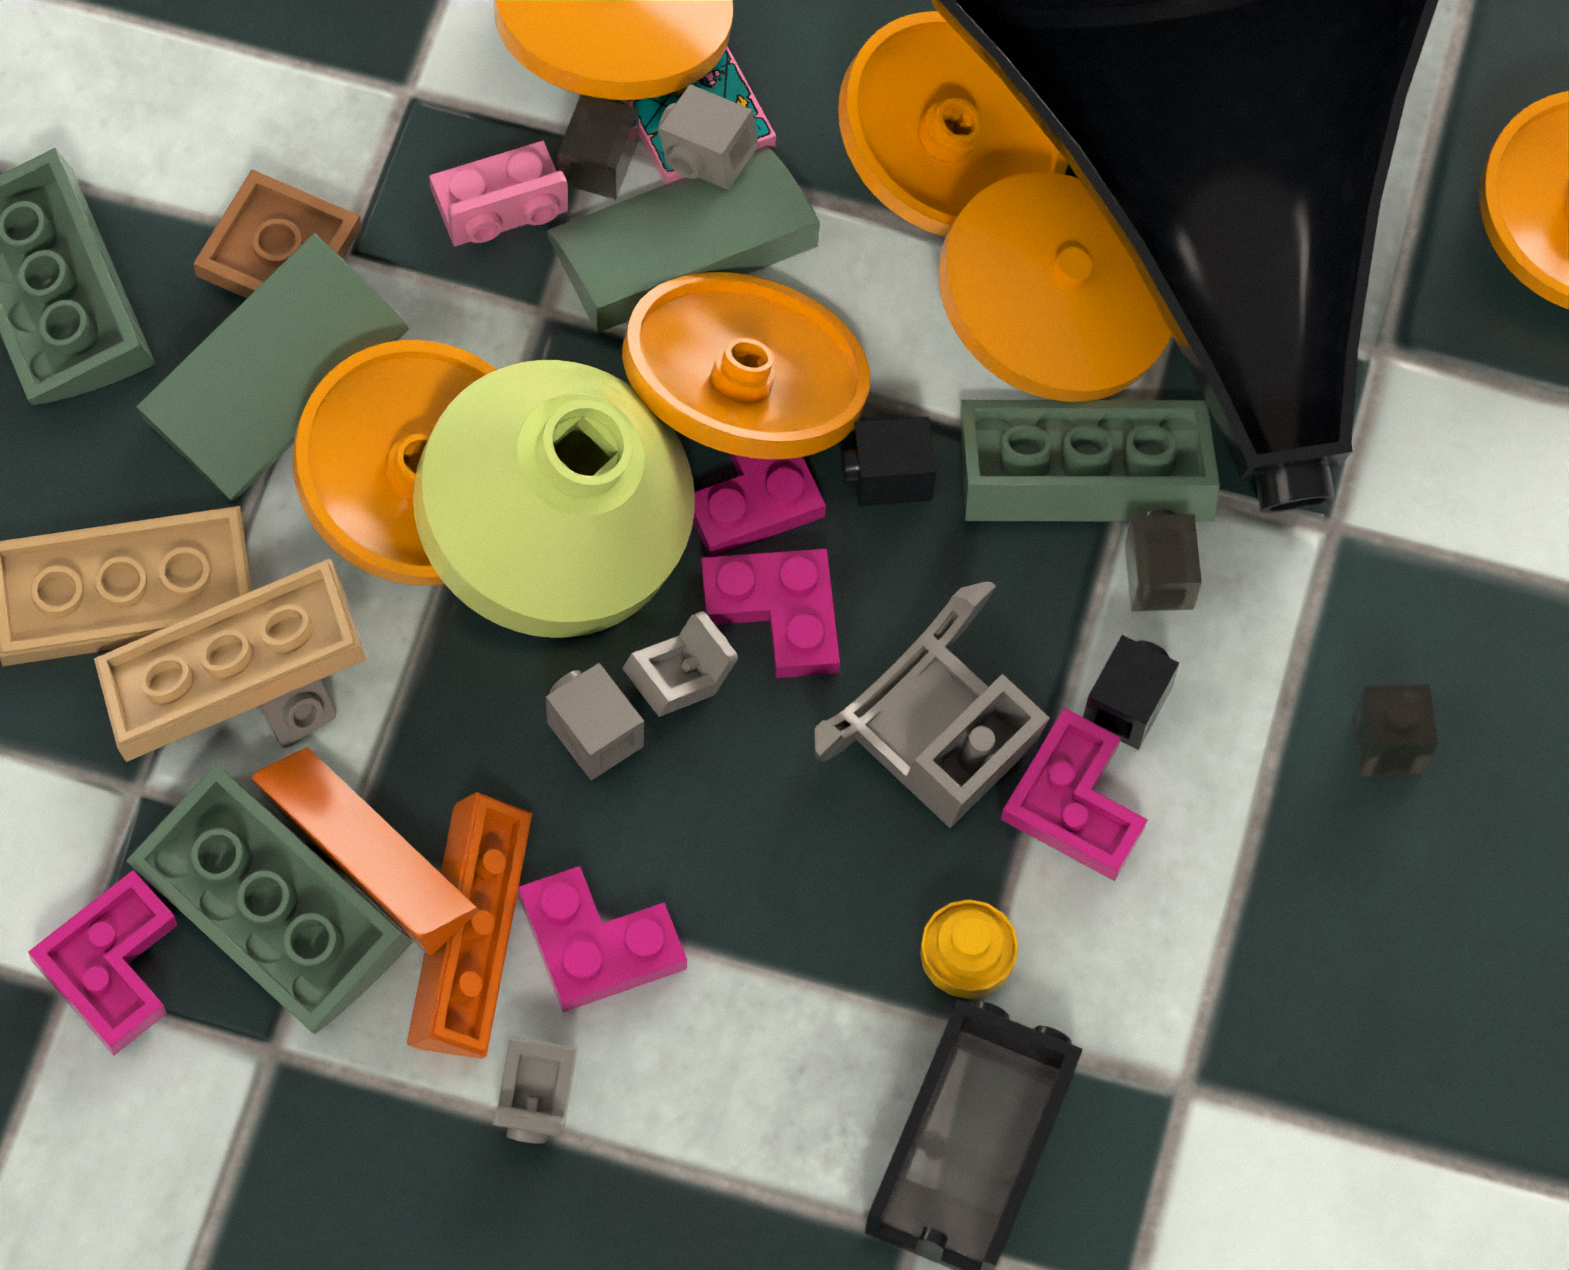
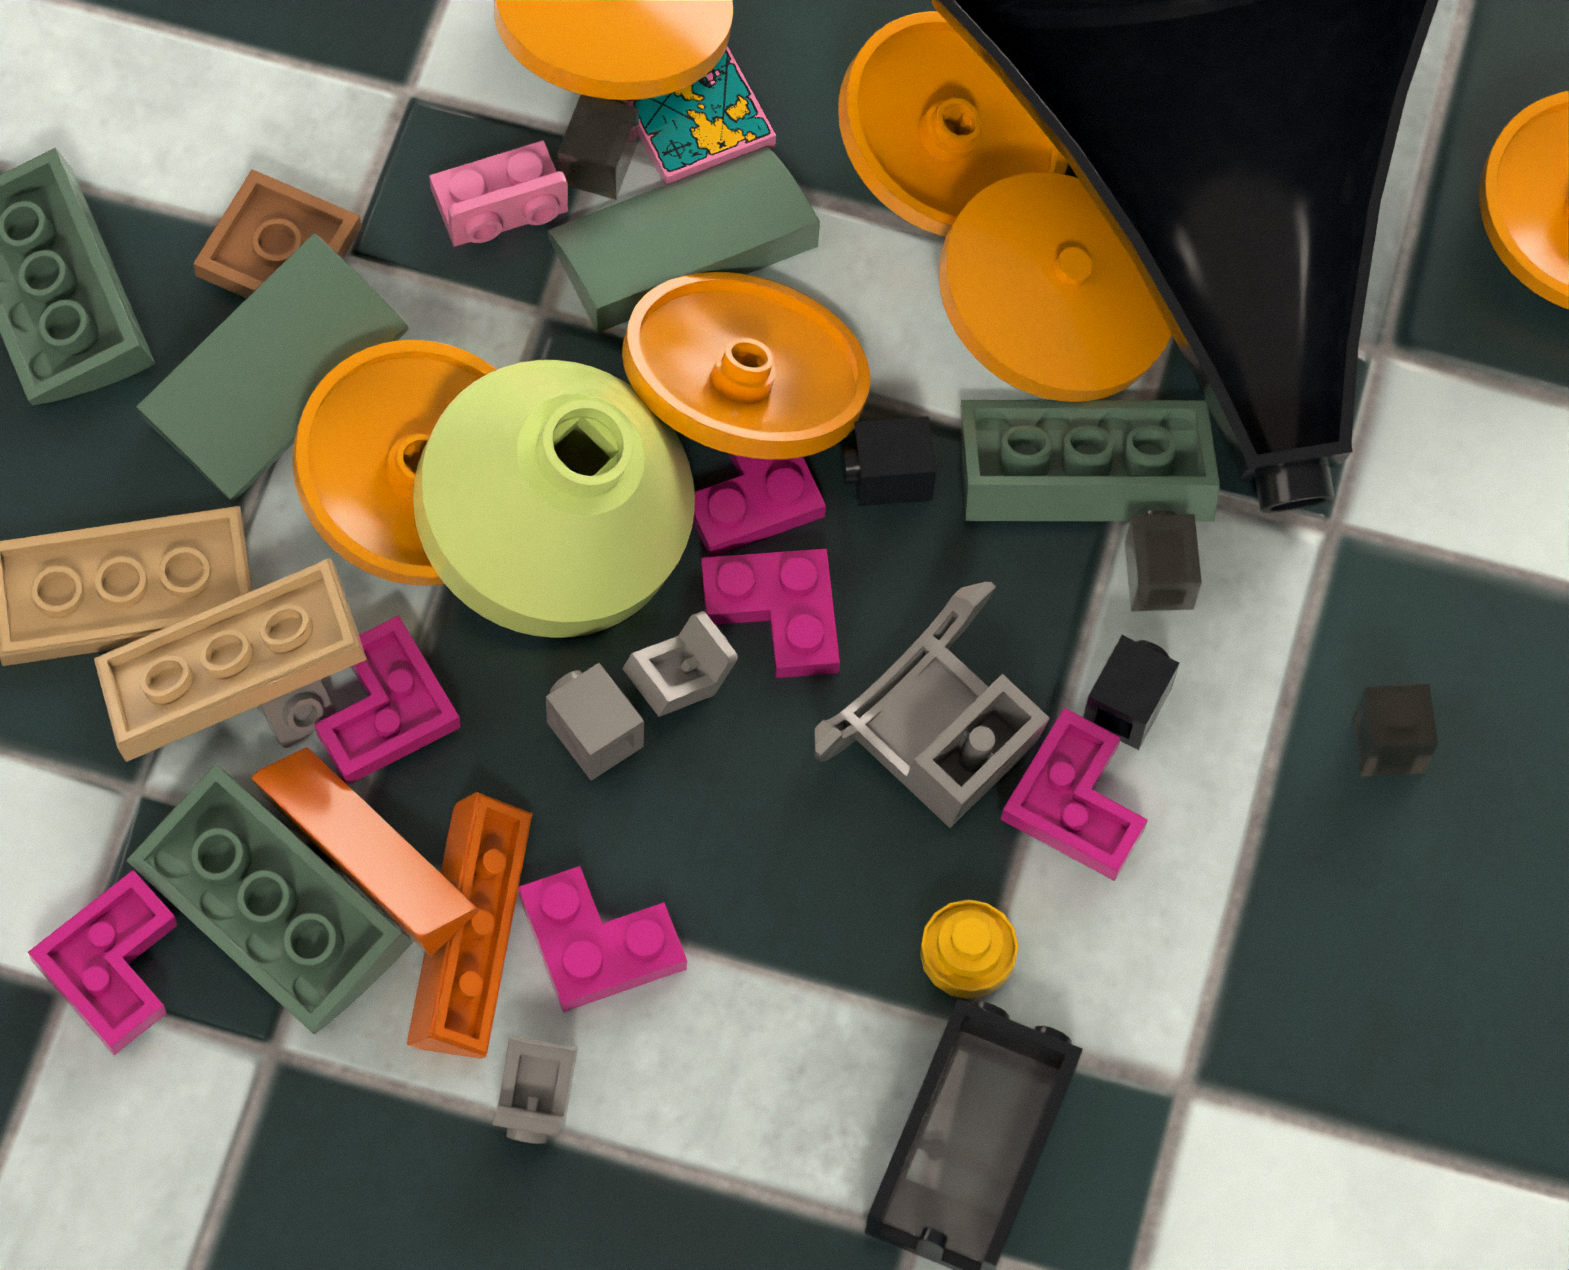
(401, 711): none -> dark pink plate
(707, 137): light grey brick -> none

